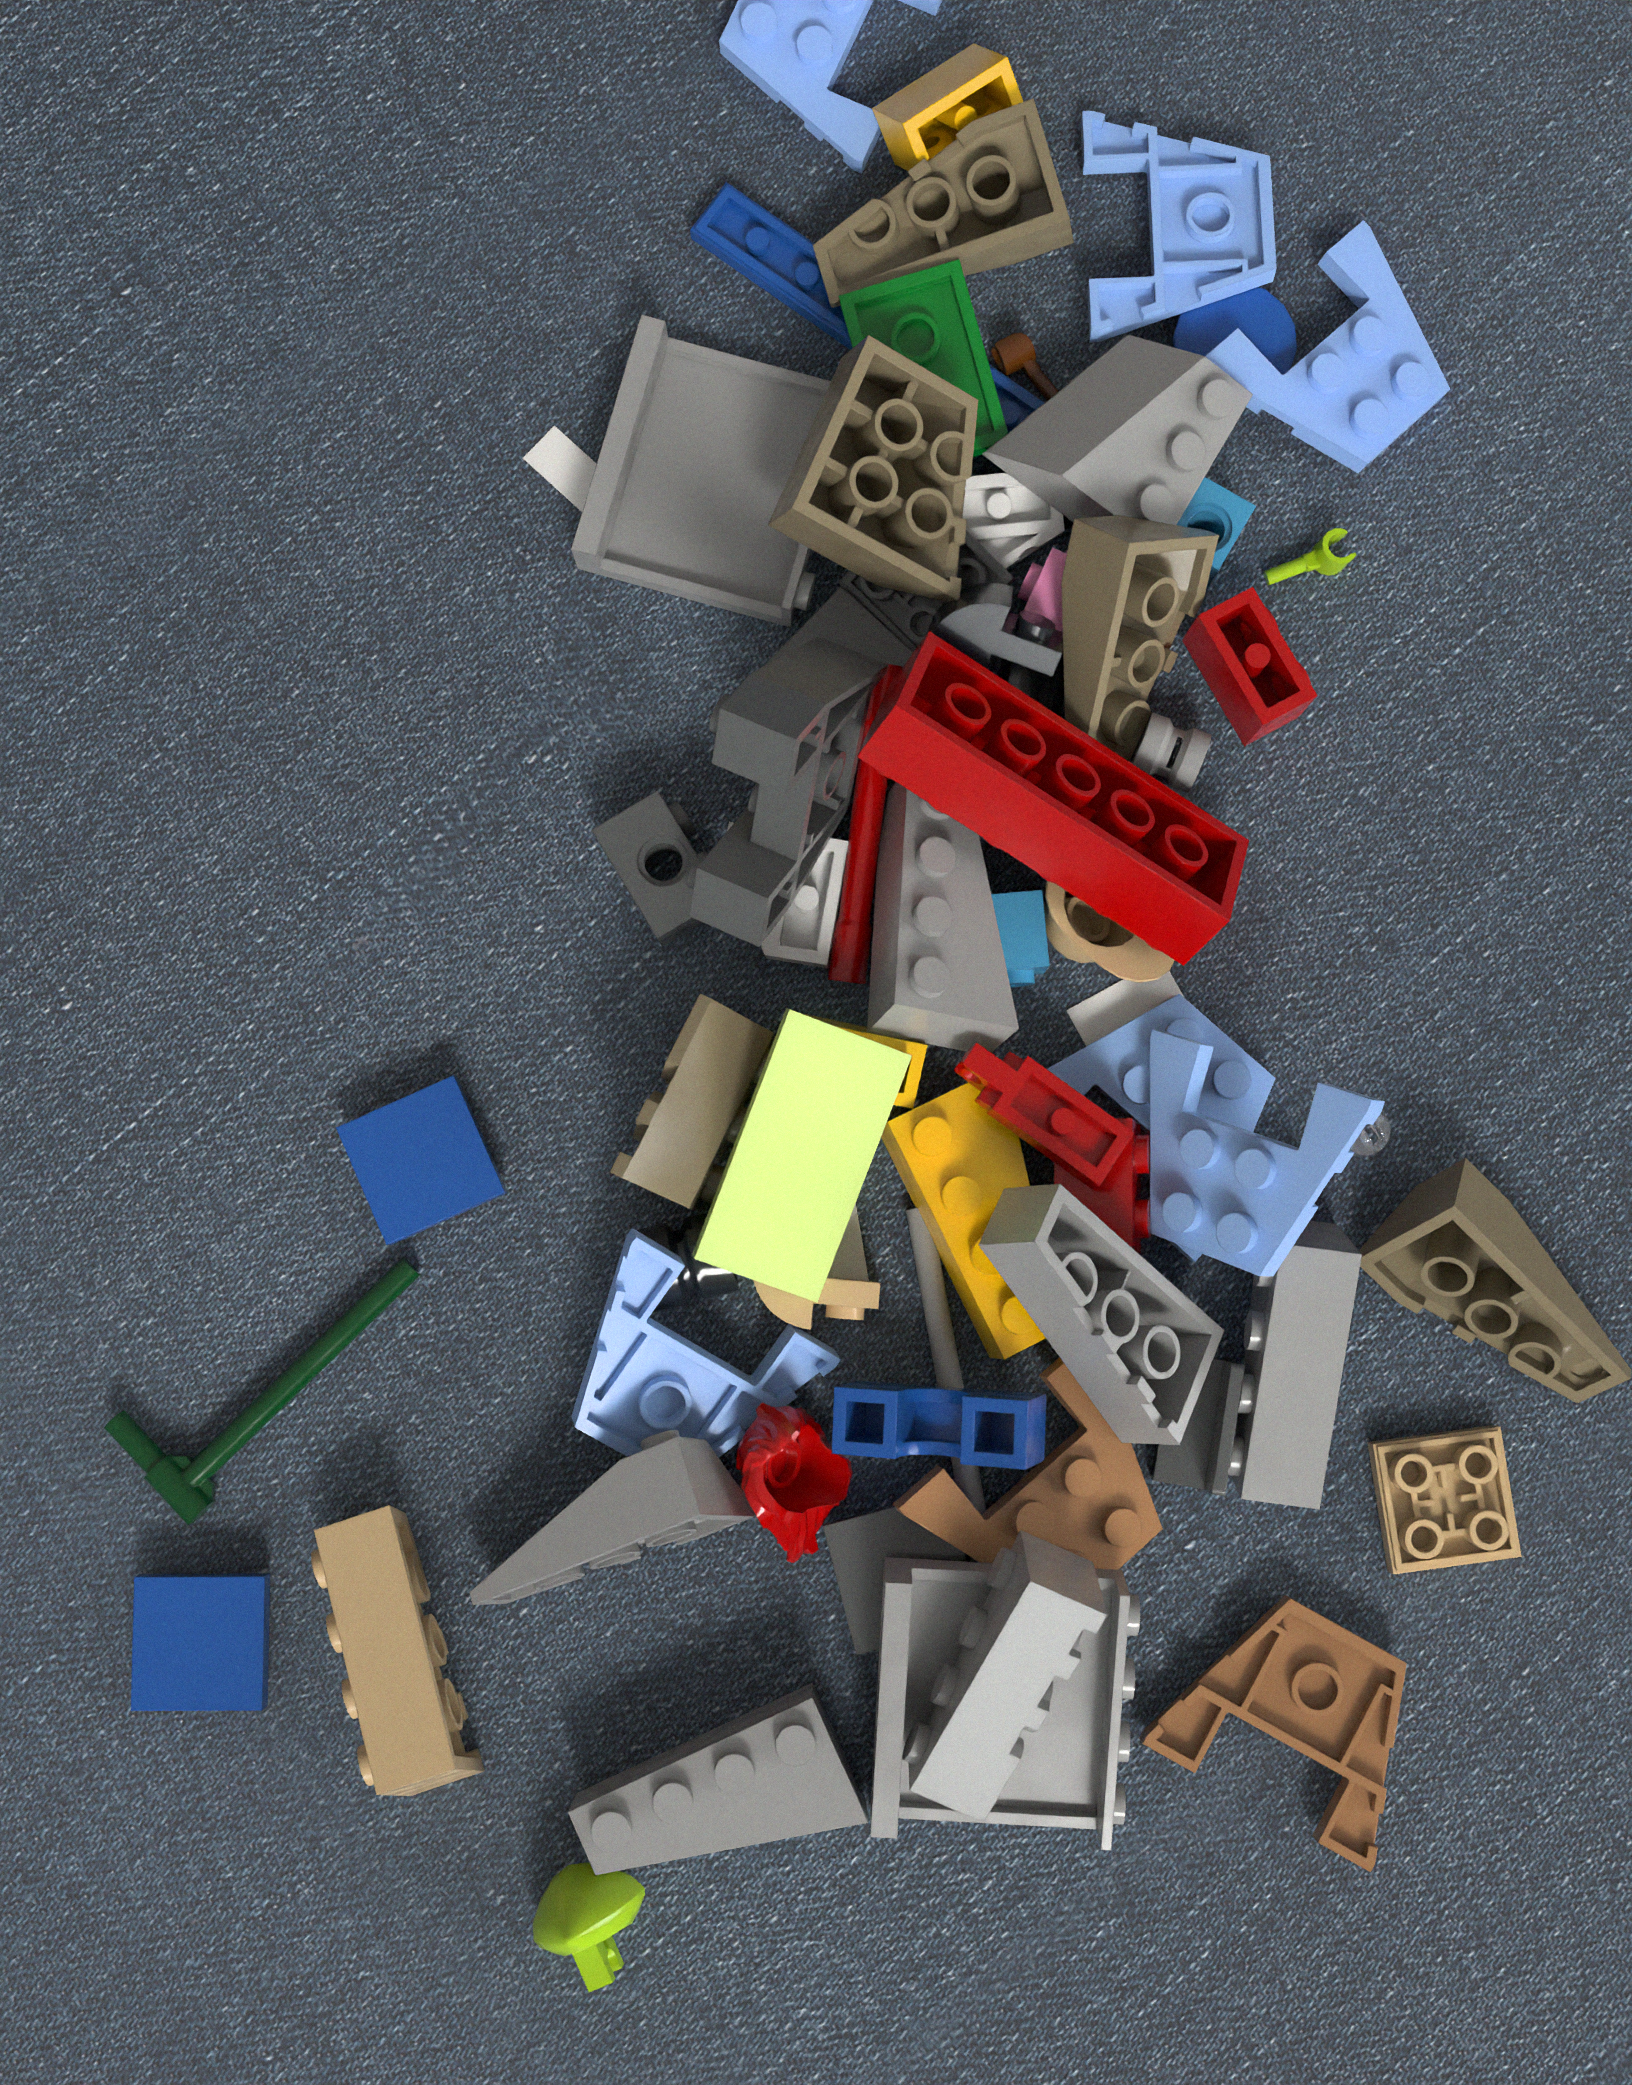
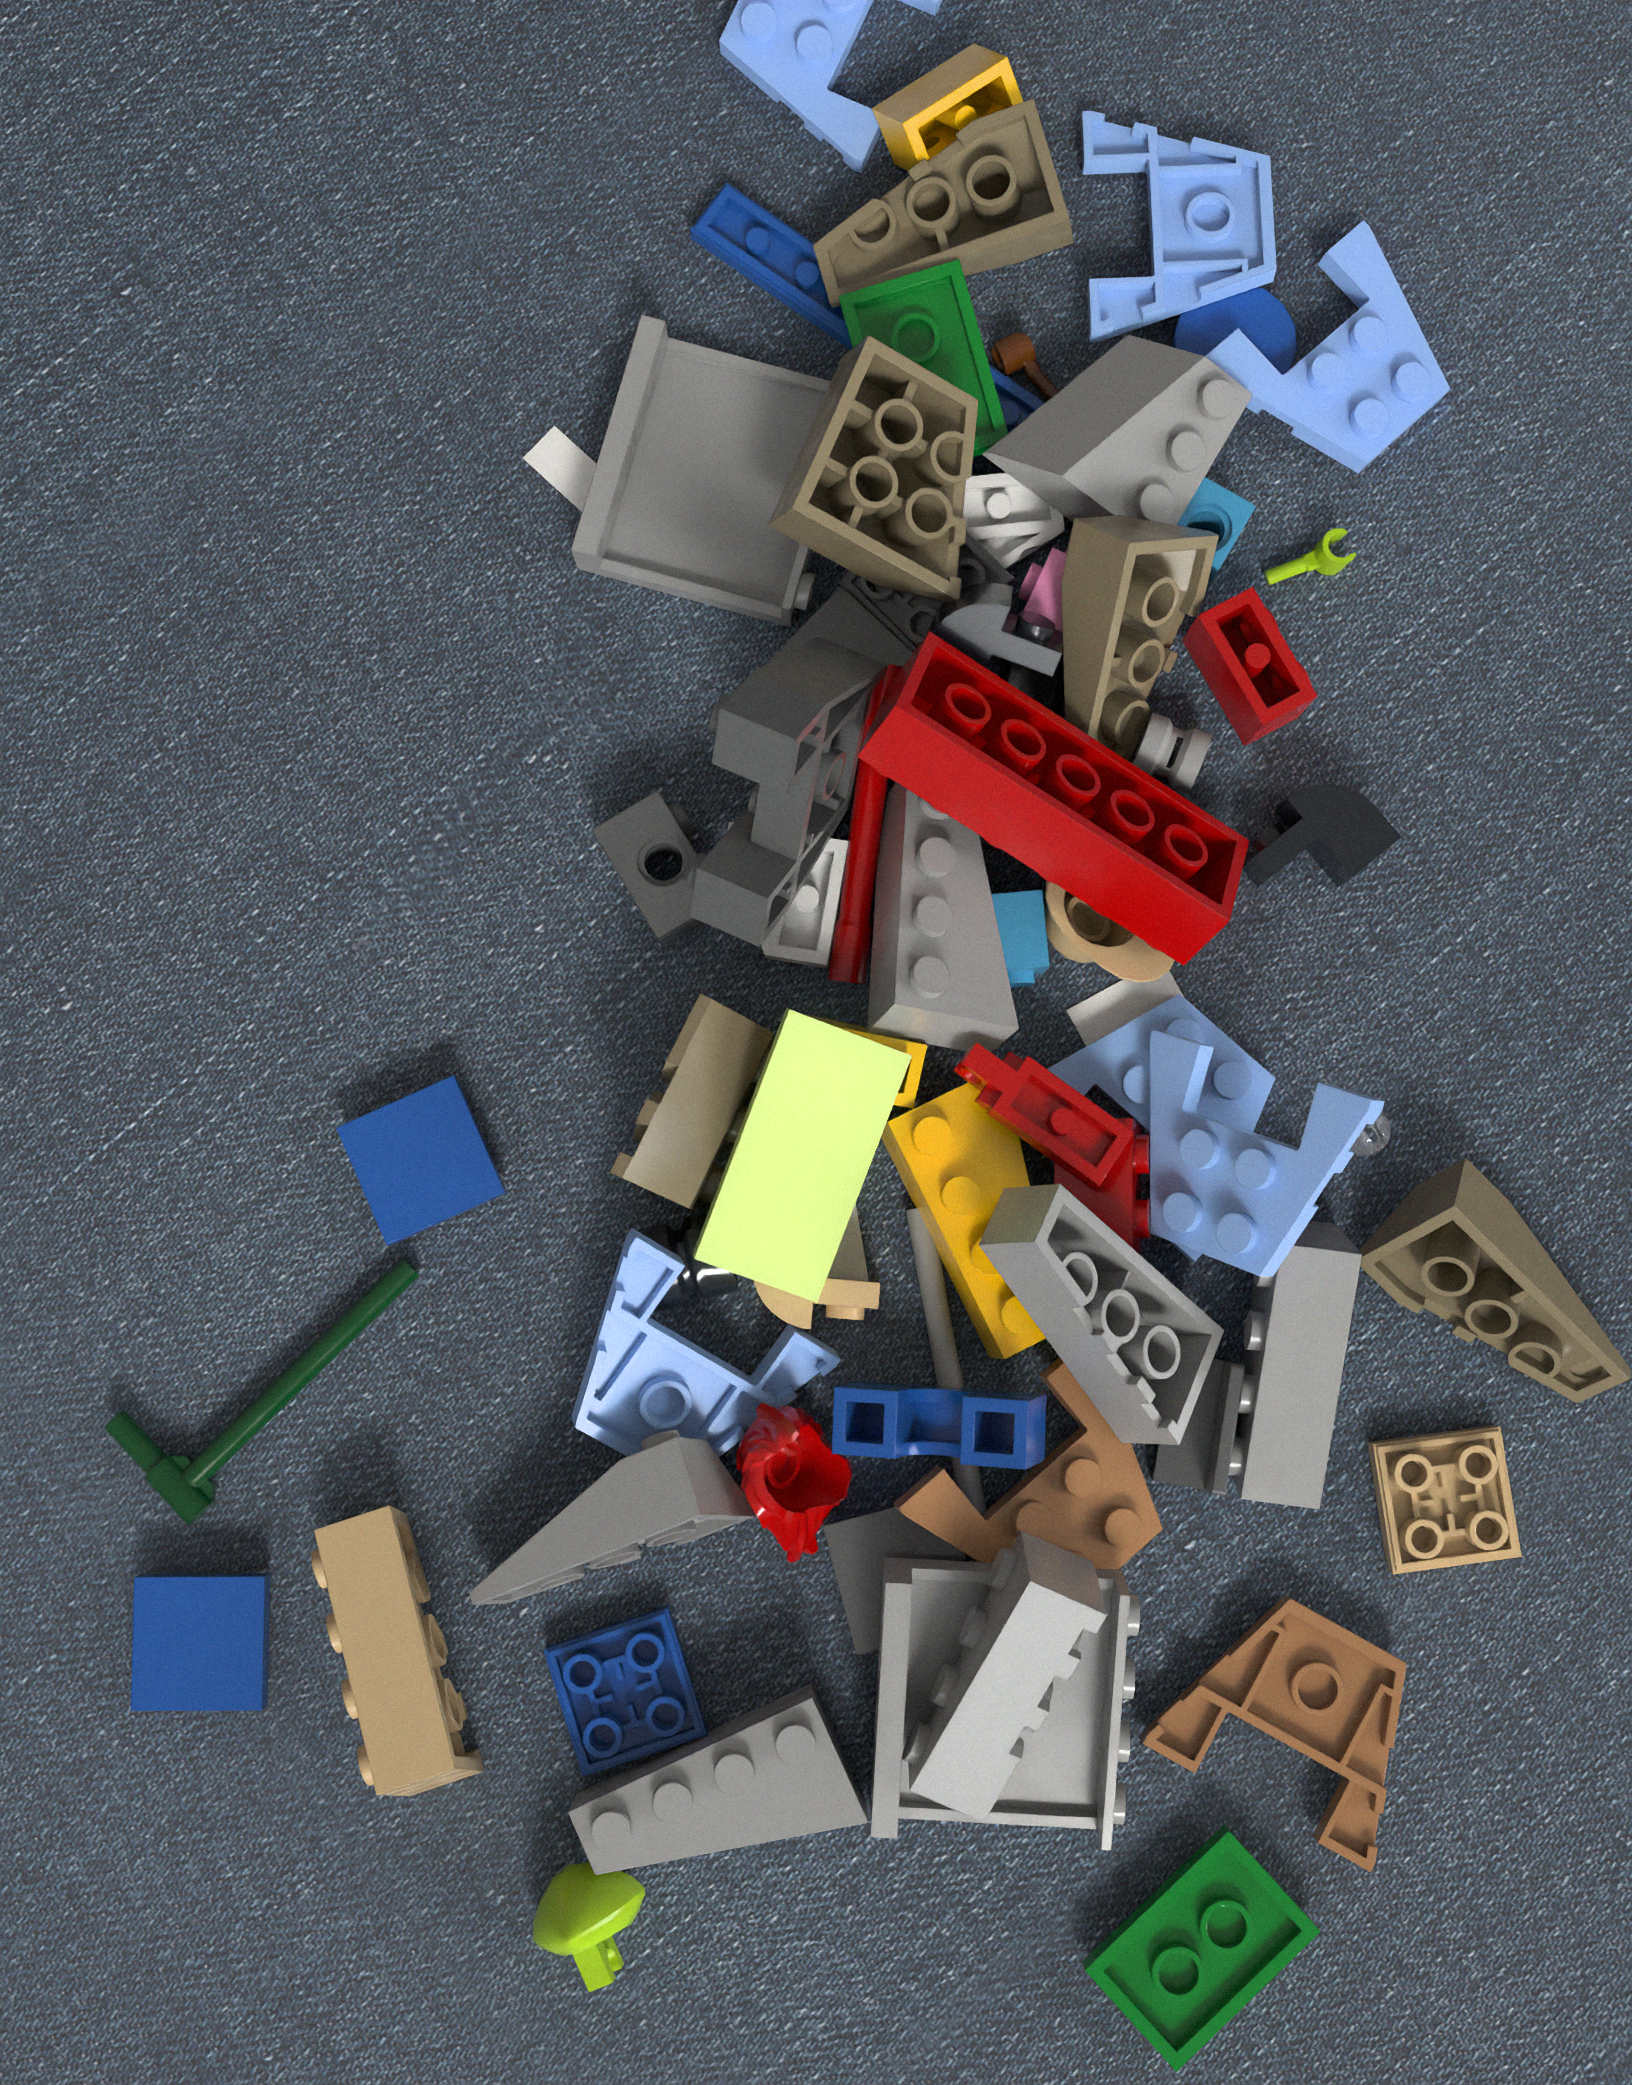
(625, 1690): none -> blue tile
(1200, 1948): none -> green plate
(1332, 824): none -> black brick

